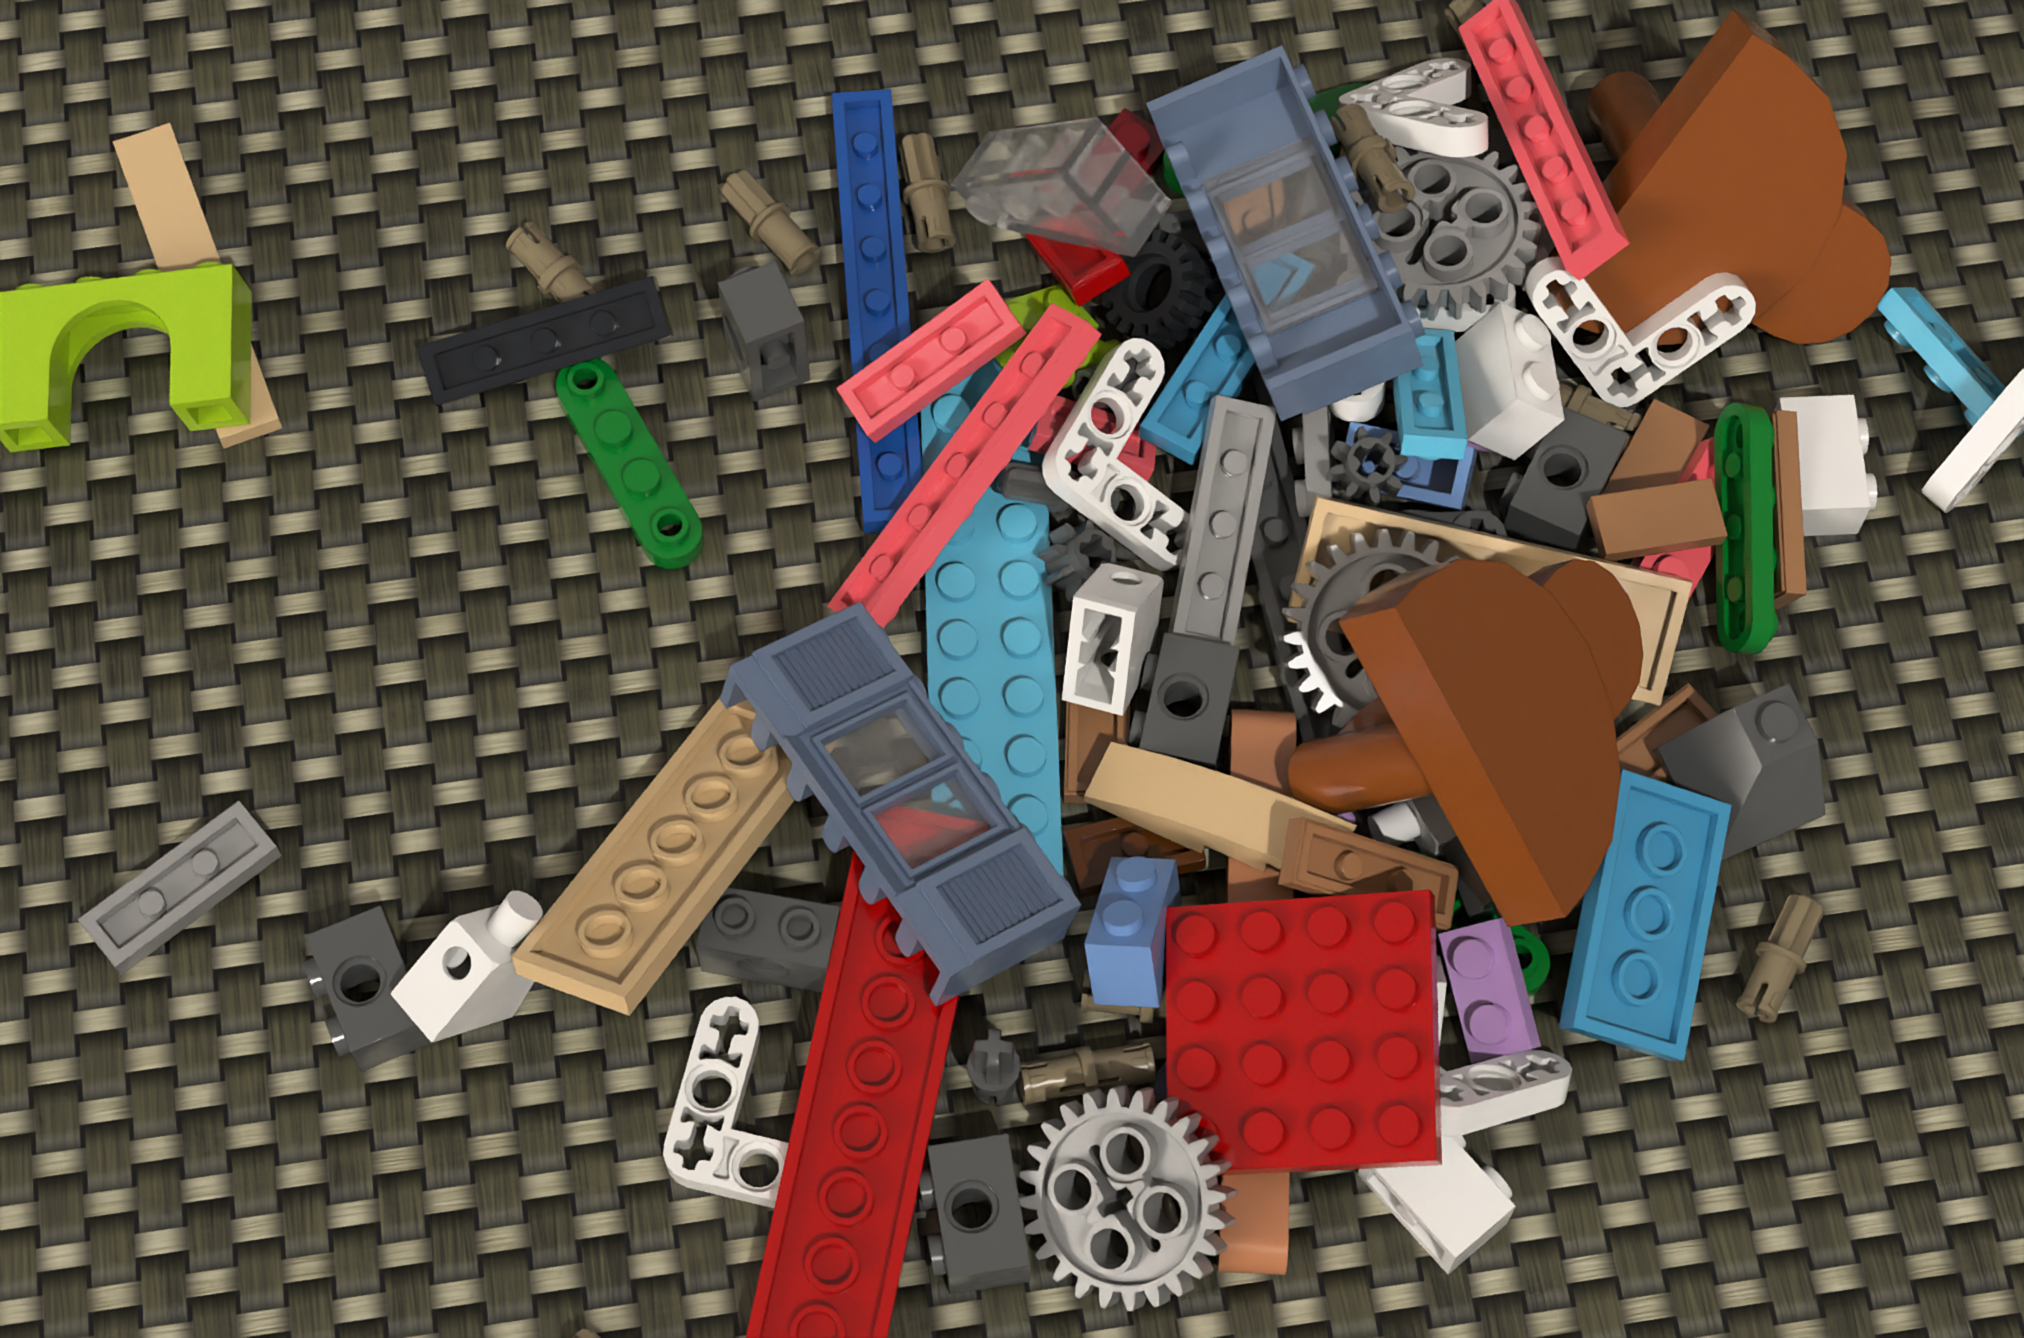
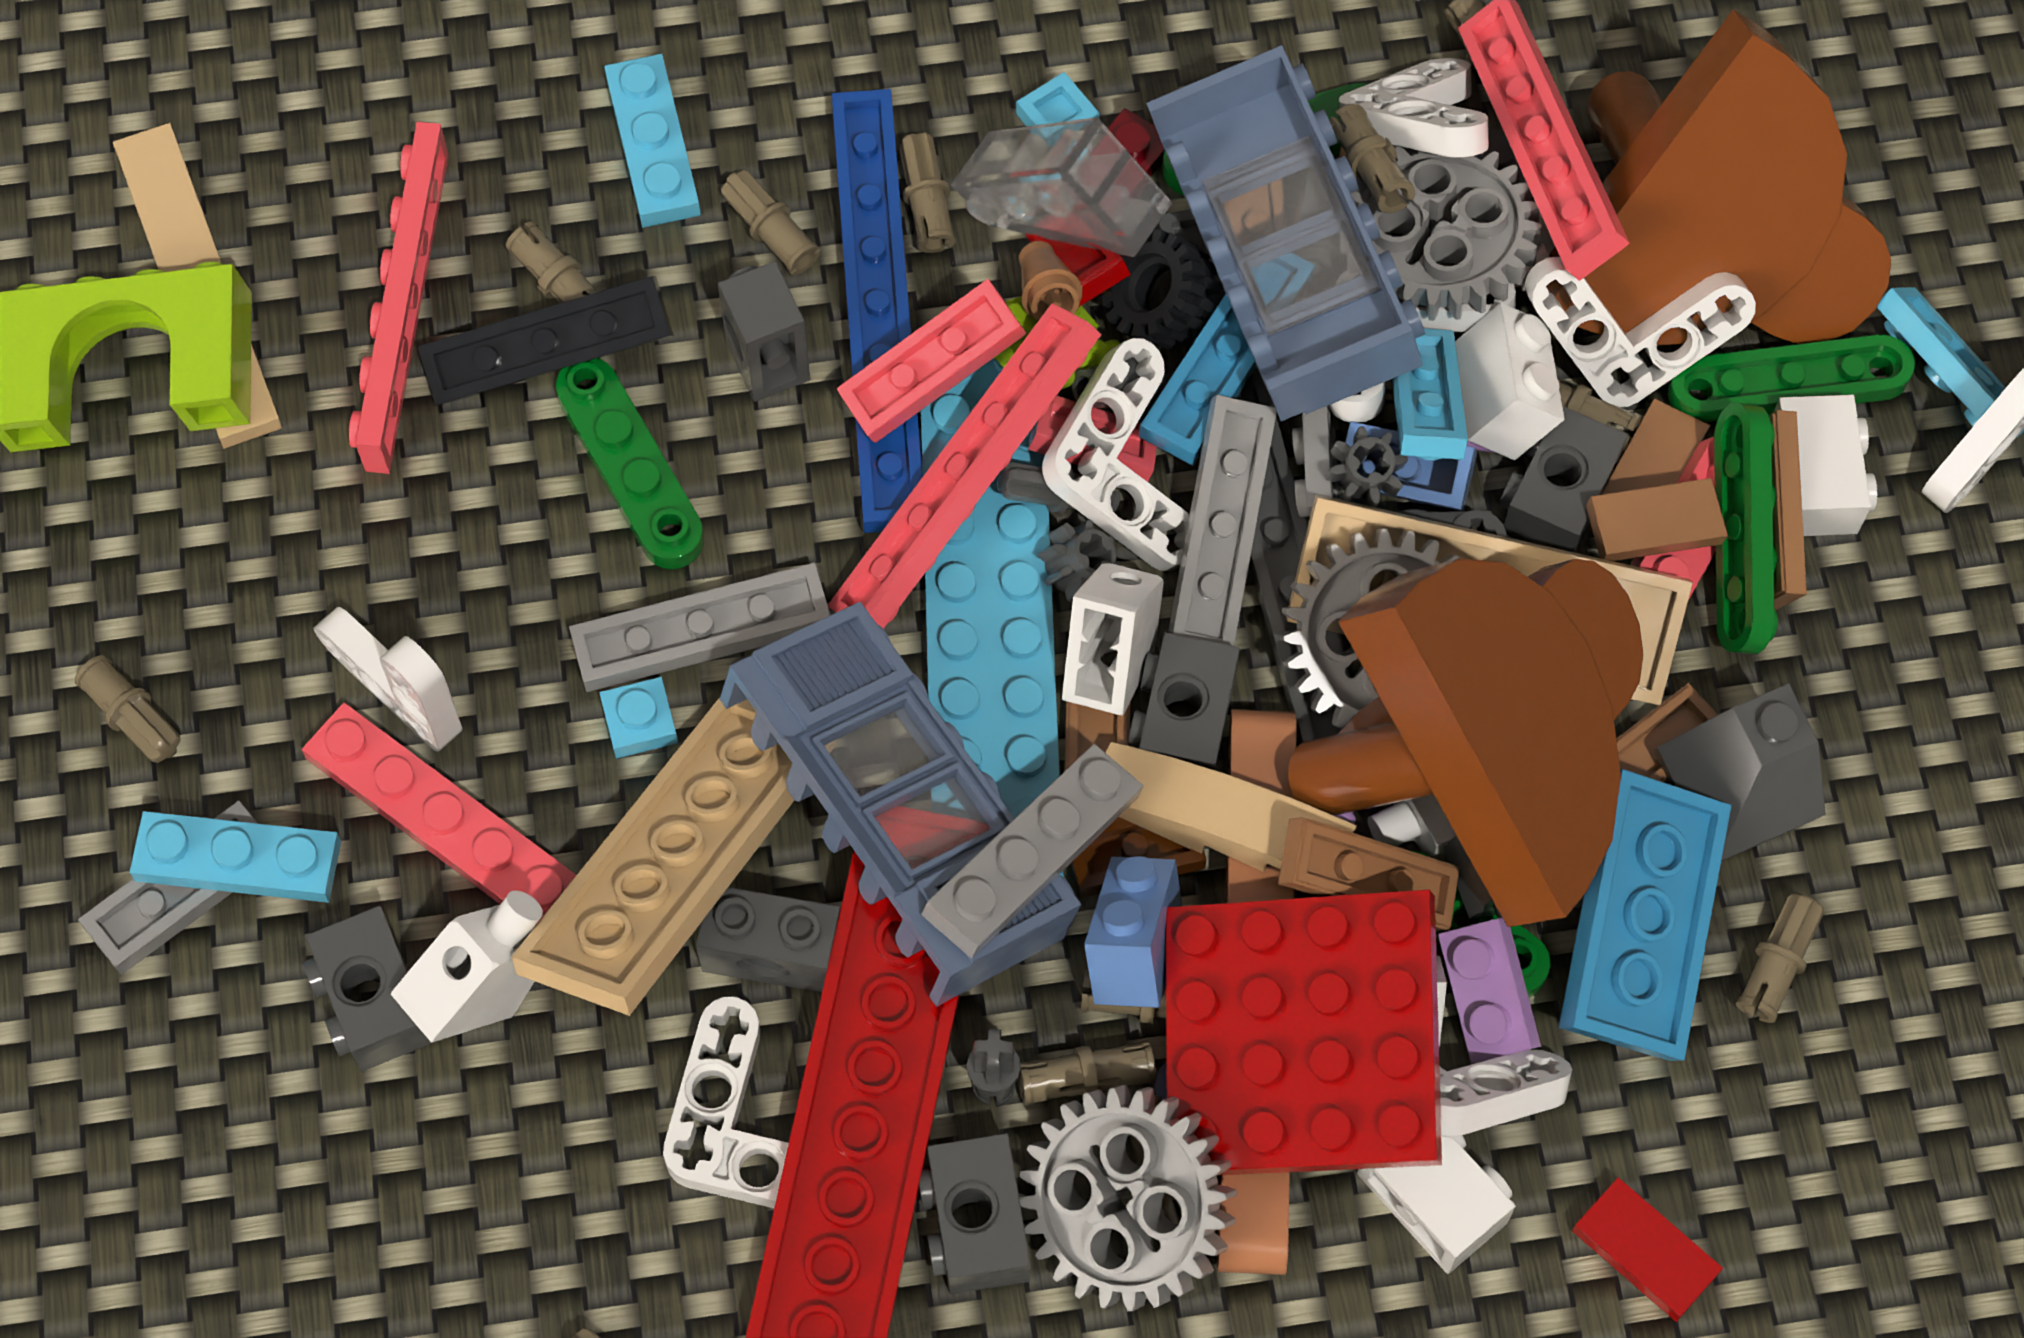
(128, 709): none -> dark tan axle
(235, 856): none -> medium azure plate
(396, 317): none -> coral plate
(399, 677): none -> white beam
(434, 810): none -> coral plate
(638, 717): none -> medium azure plate
(652, 140): none -> medium azure plate
(697, 627): none -> light grey plate
(1032, 851): none -> light grey plate
(1047, 281): none -> medium nougat cone
(1055, 102): none -> medium azure plate
(1647, 1249): none -> red tile
(1794, 371): none -> green plate

